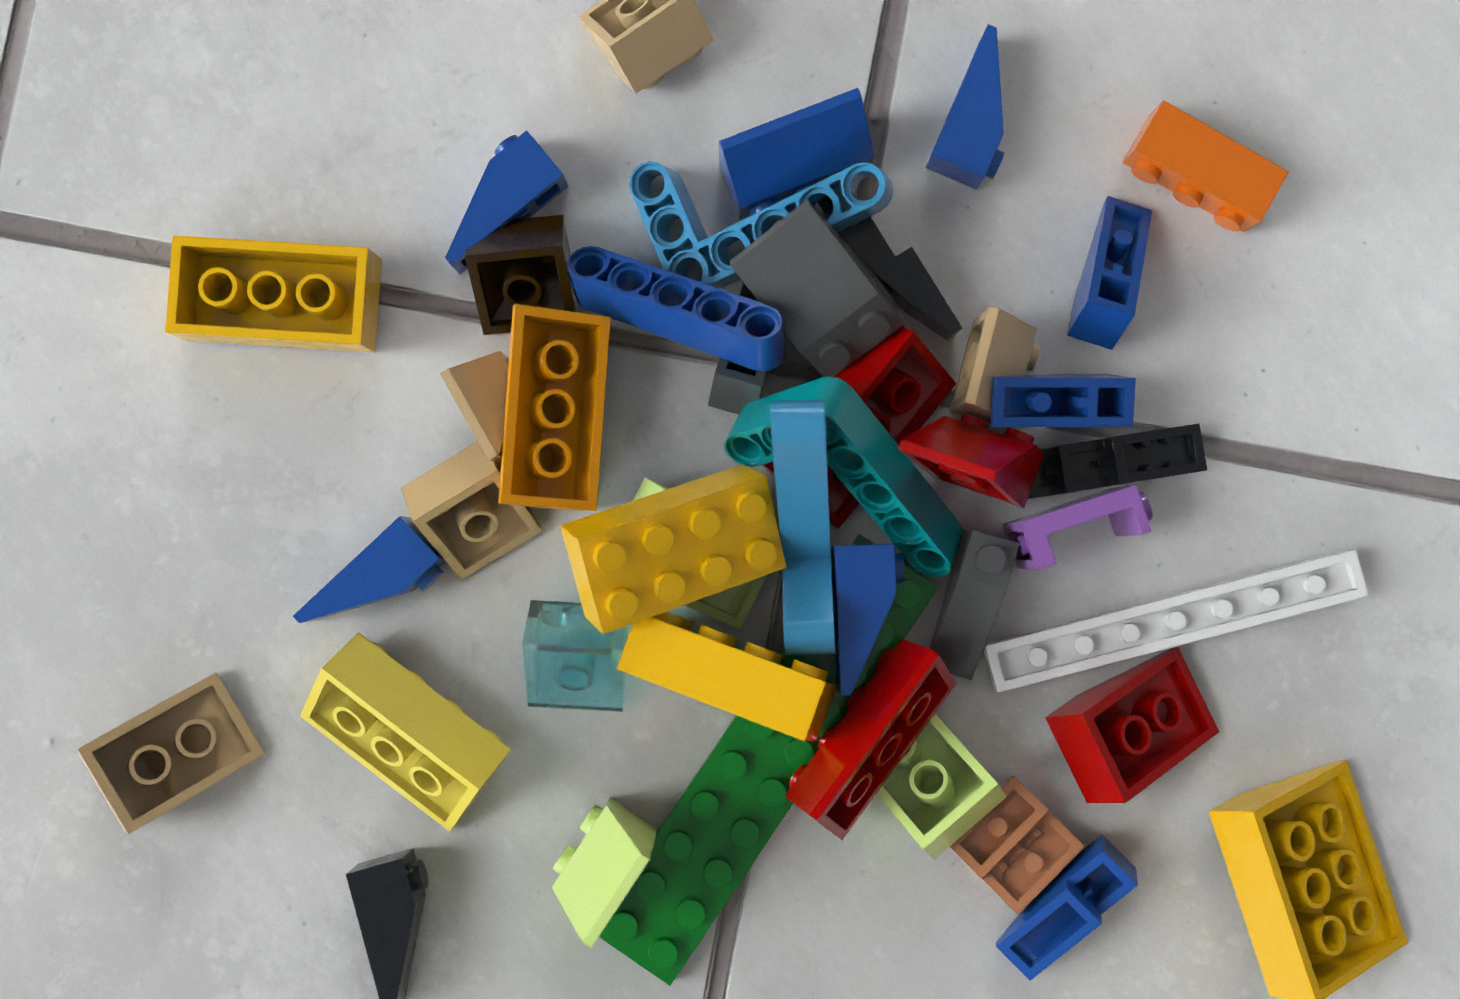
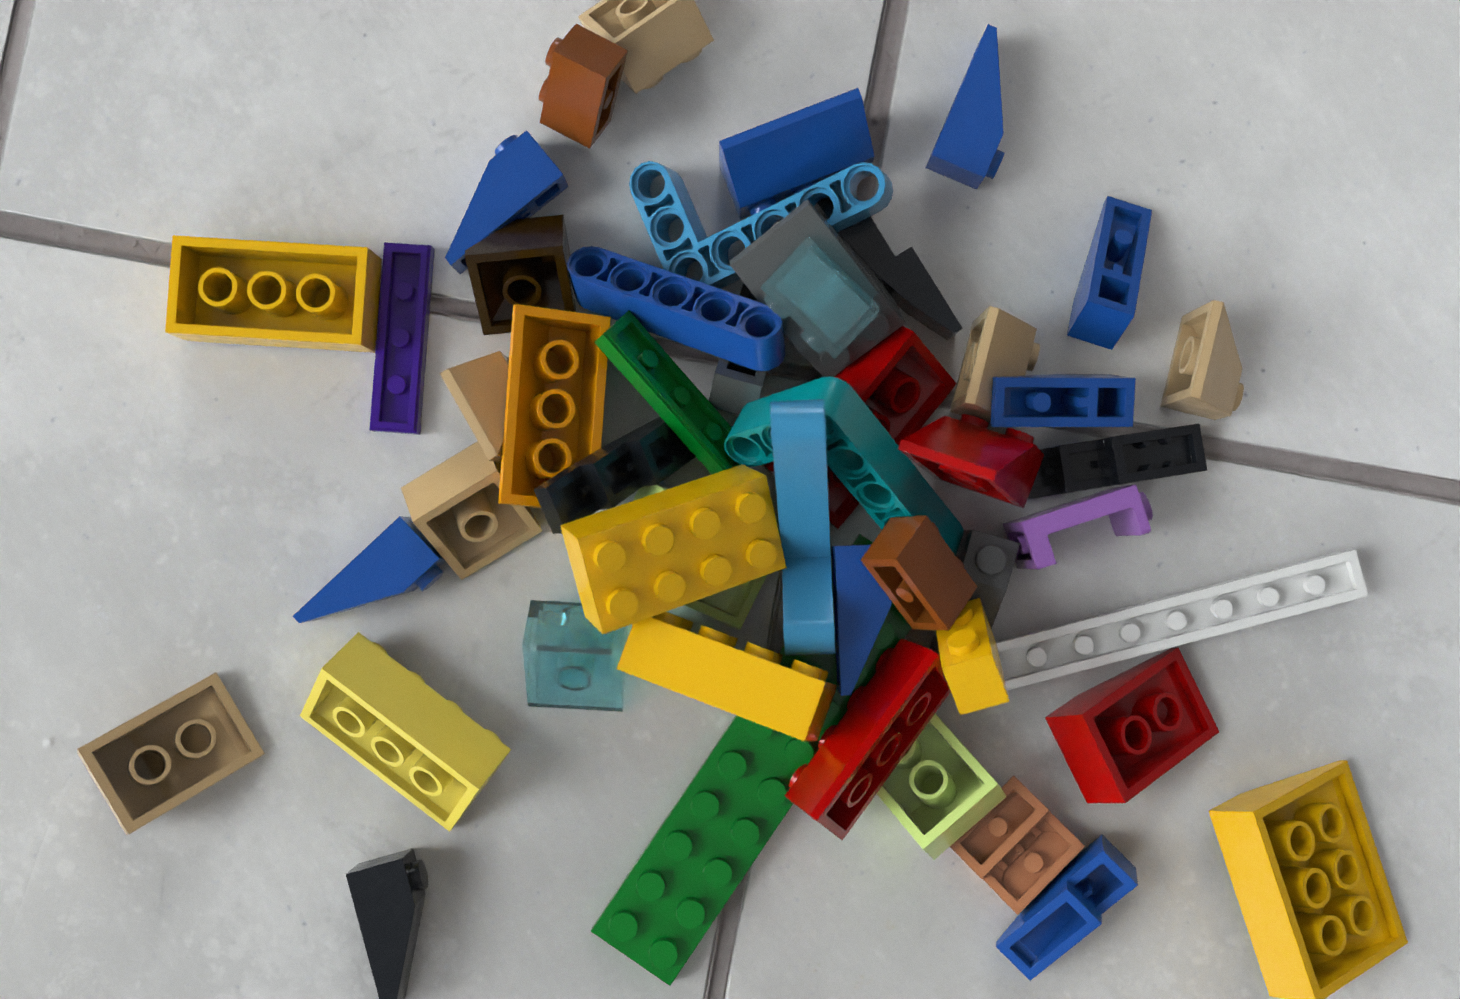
(402, 338): none -> dark purple tile
(581, 84): none -> dark orange brick
(602, 867): yellowish green slope -> none
(612, 473): none -> black slope
(668, 391): none -> green tile
(819, 299): none -> clear light blue brick
(919, 573): none -> dark orange brick
(972, 661): none -> yellow brick
(1204, 168): orange brick -> none
(1204, 365): none -> tan slope

